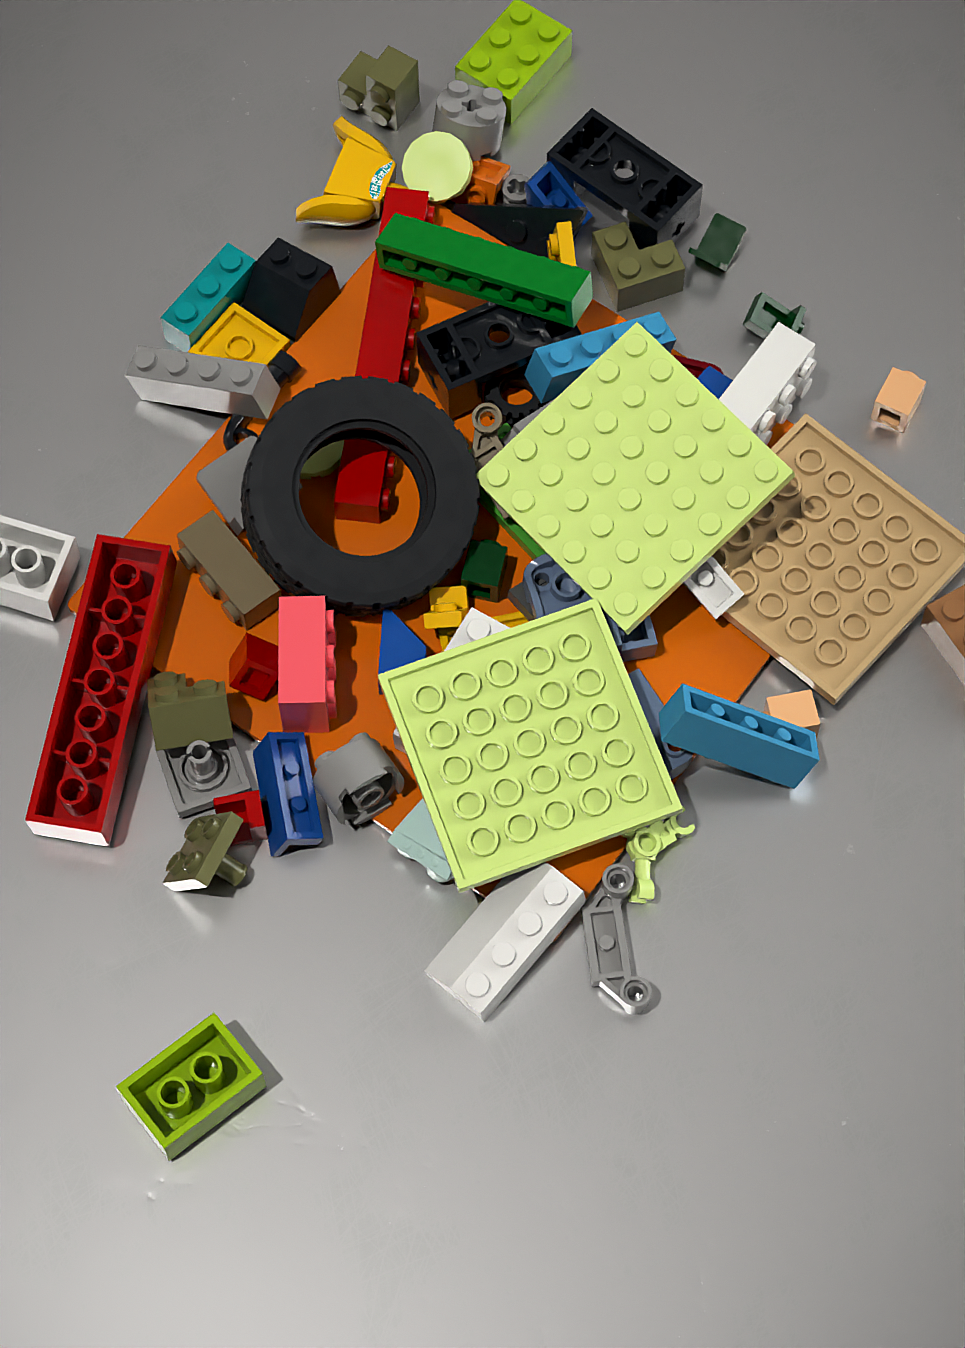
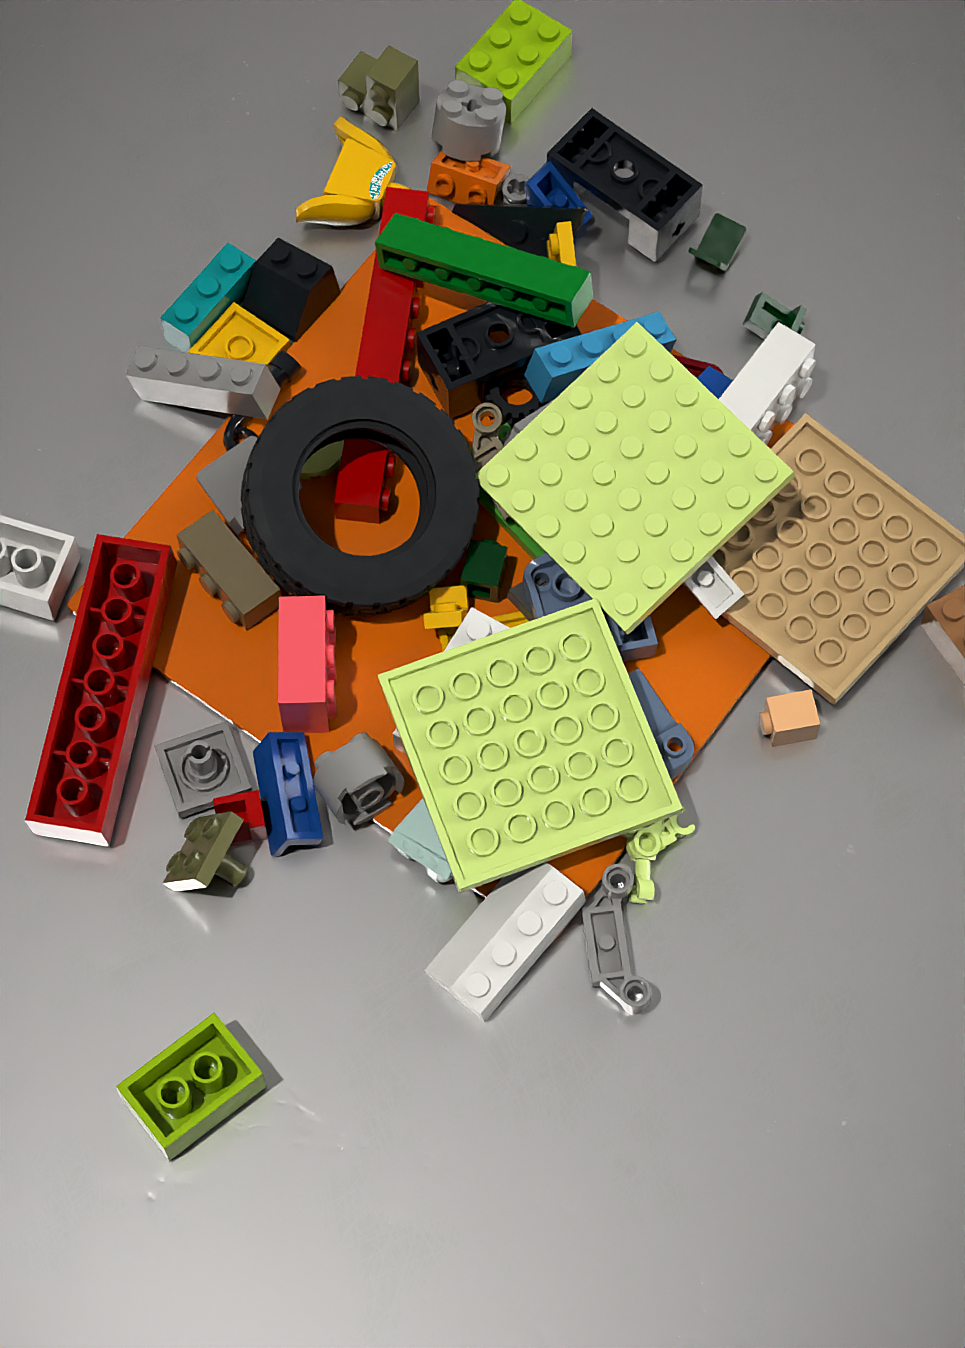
(187, 713): olive brick -> none
(254, 666): red panel -> none
(398, 645): blue slope -> none
(437, 165): yellowish green tile -> none
(635, 274): olive brick -> none
(738, 736): dark azure brick -> none
(898, 399): light nougat brick -> none

